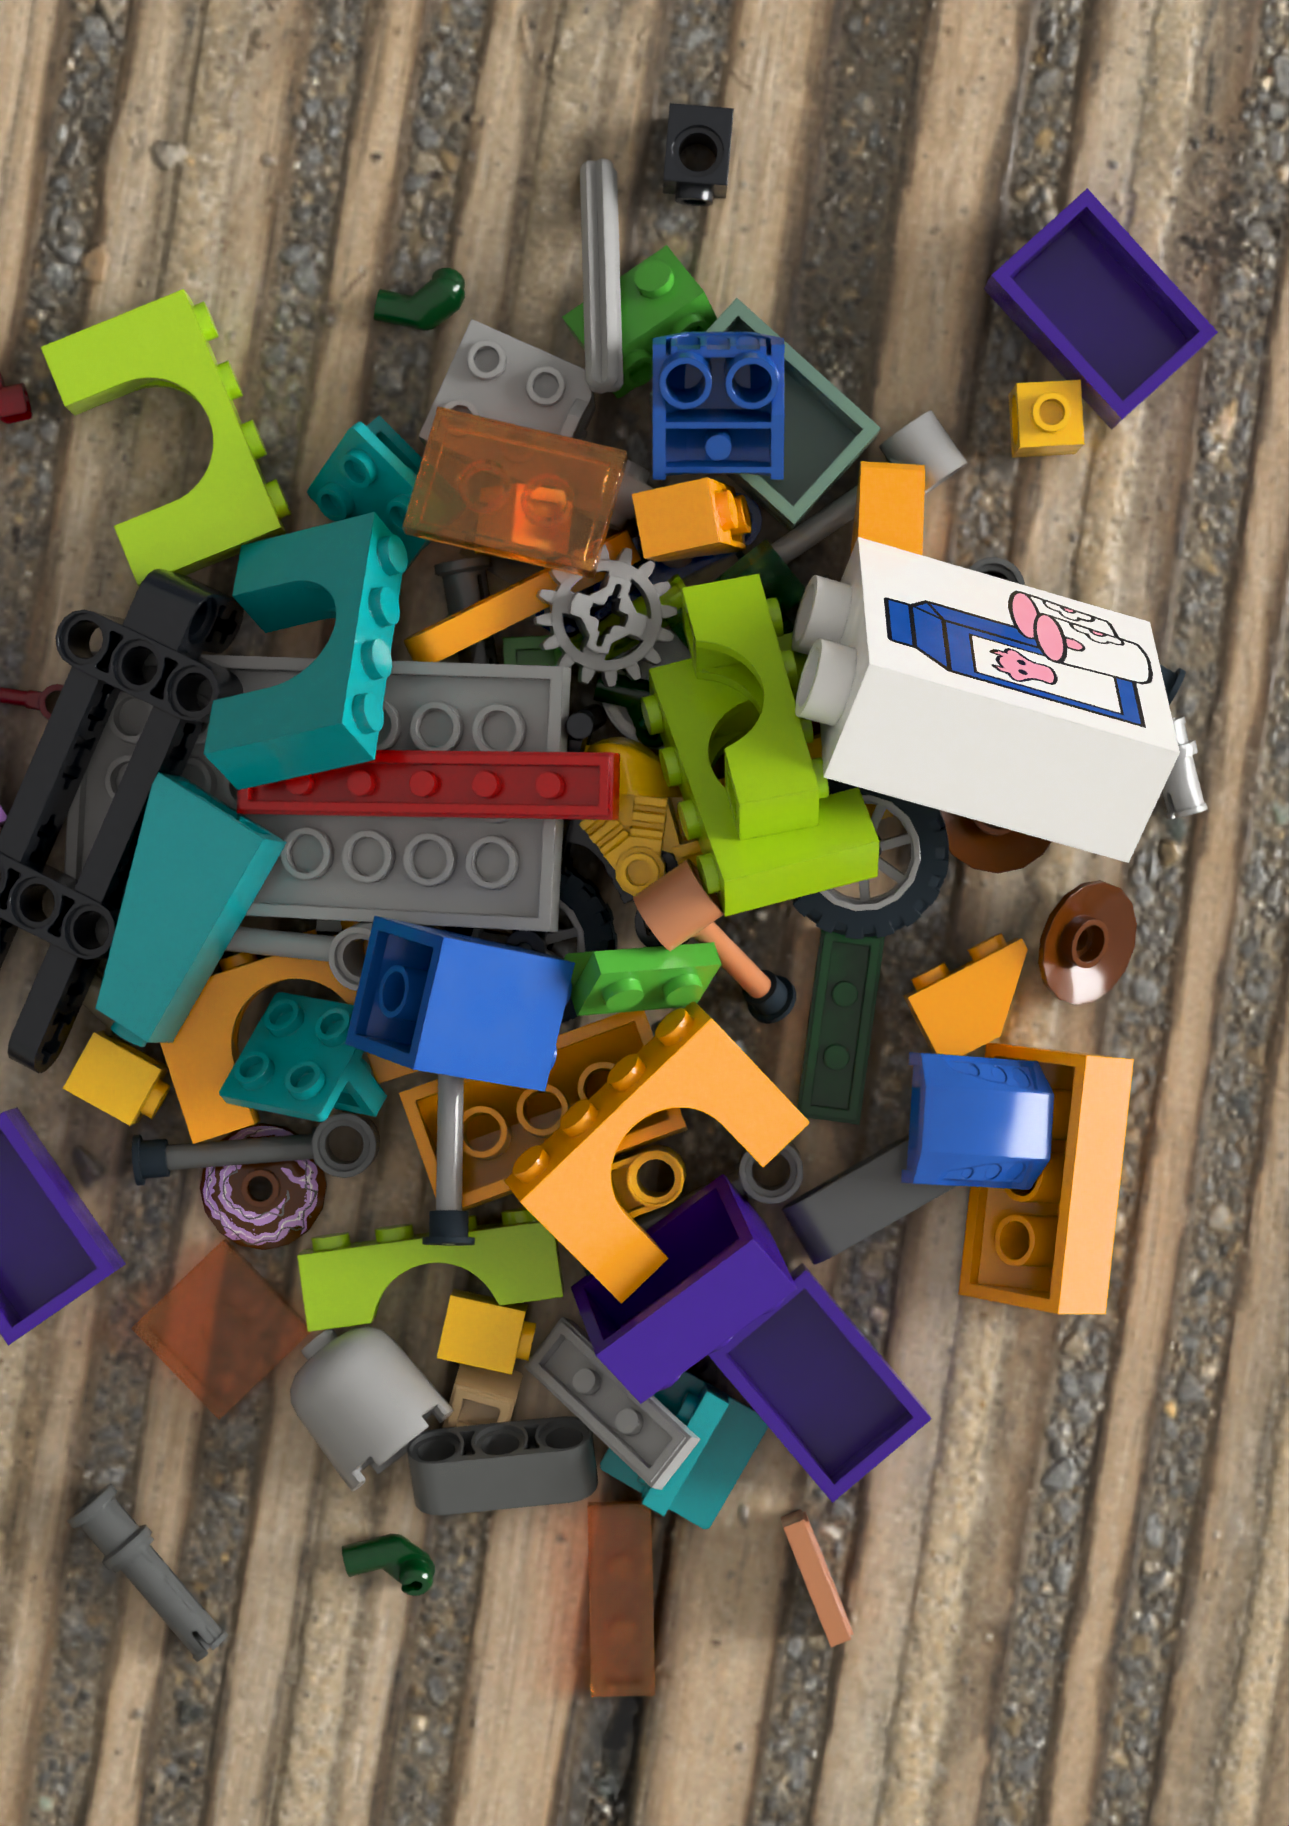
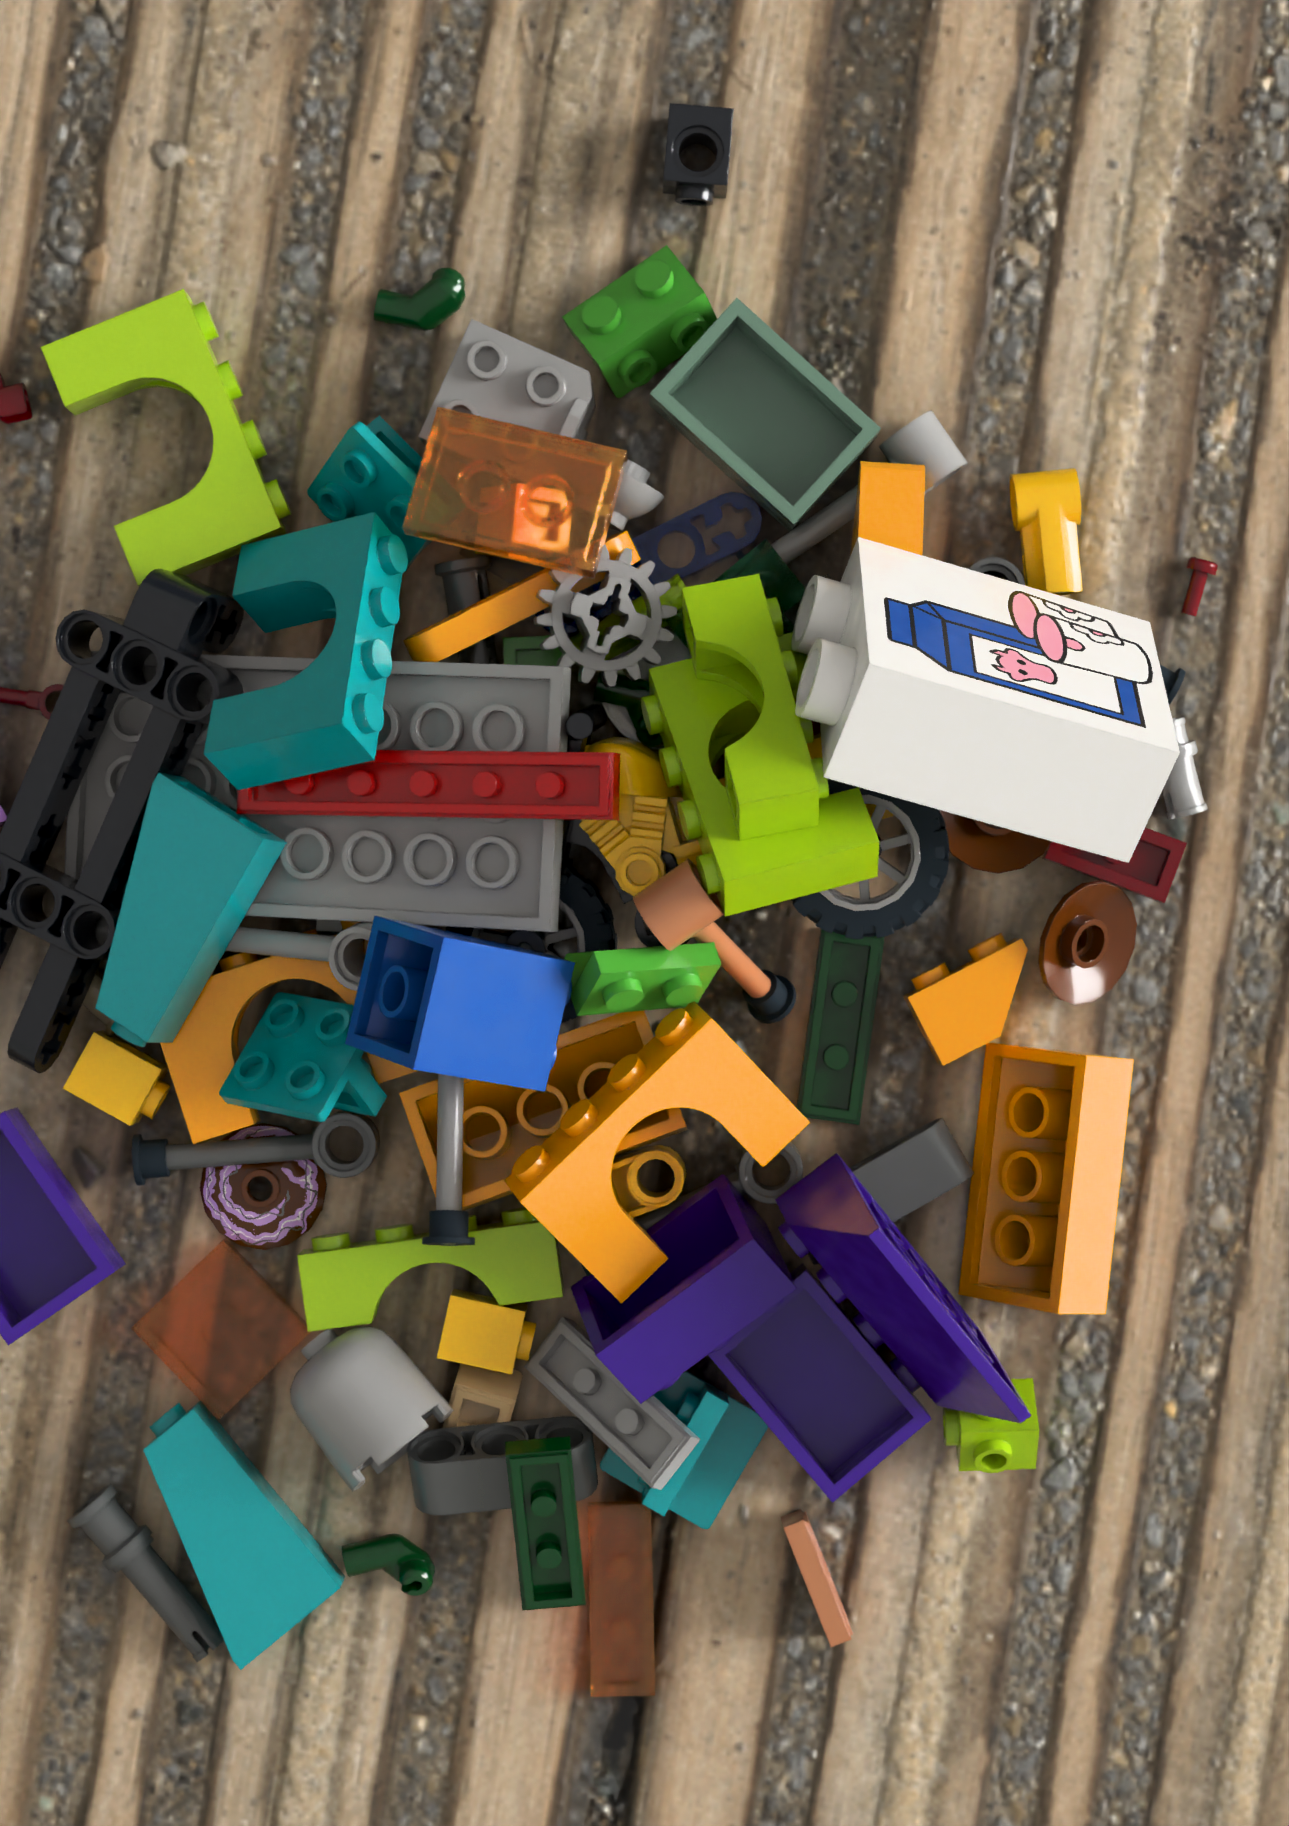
(240, 1536): none -> teal slope
(545, 1522): none -> dark green tile
(601, 276): light grey axle -> none
(691, 520): light orange slope -> none
(718, 404): blue slope -> none
(895, 1293): none -> dark purple slope
(978, 1122): blue slope -> none
(994, 1443): none -> lime brick
(1046, 418): yellow brick -> none
(1046, 514): none -> yellow piece
(1099, 308): dark purple piece -> none
(1146, 874): none -> dark red plate
(1201, 569): none -> dark red piece

